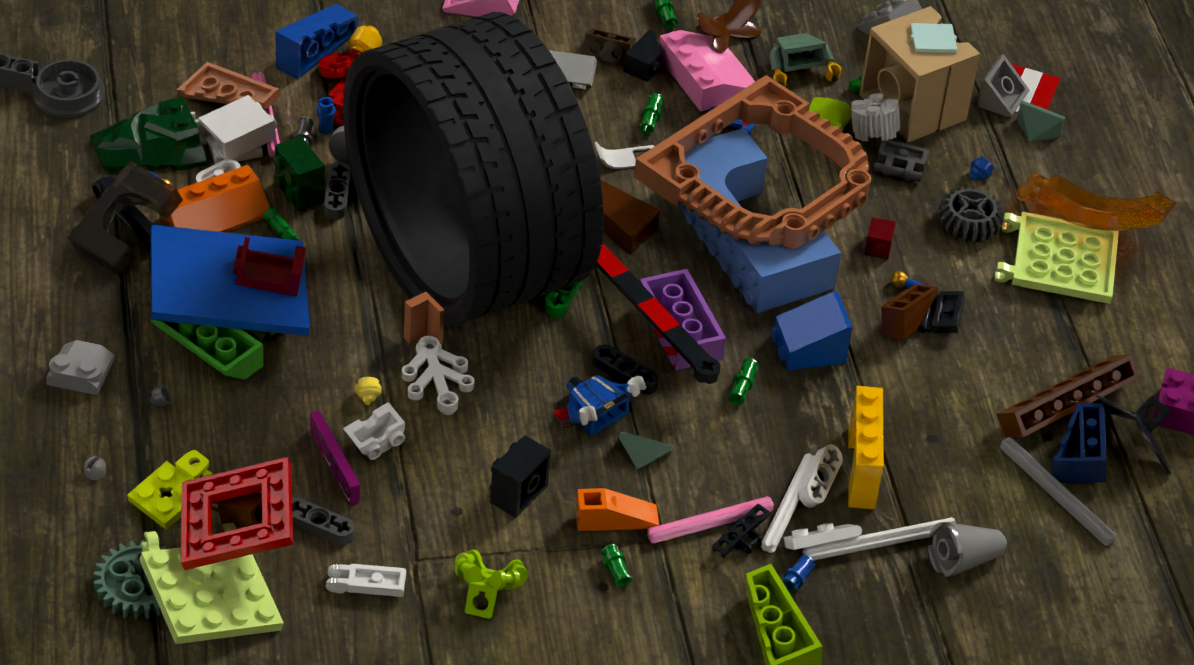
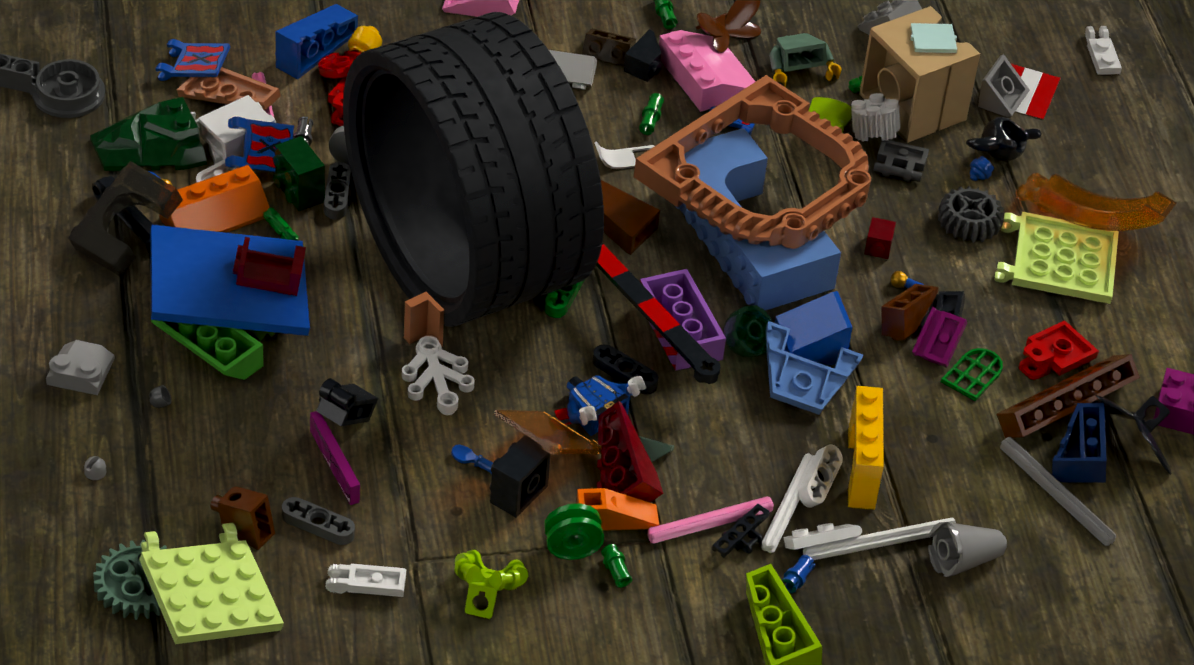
(168, 479): neon yellow plate -> none
(193, 60): none -> blue flag
(258, 143): none -> flag
(275, 531): red plate -> none
(325, 112): blue pin -> none
(345, 403): none -> black hinge
(368, 389): light yellow plate -> none
(377, 433): white cylinder -> none
(466, 455): none -> blue piece
(549, 432): none -> clear orange piece
(573, 531): none -> green wheel
(623, 459): none -> dark red wedge
(743, 381): green pin -> none
(746, 331): none -> clear green cylinder
(800, 379): none -> medium blue wing
(939, 337): none -> magenta plate
(982, 352): none -> green window
(1003, 139): none -> black piece
(1038, 122): sand green slope -> none
(1045, 353): none -> red plate
(1102, 52): none -> white hinge

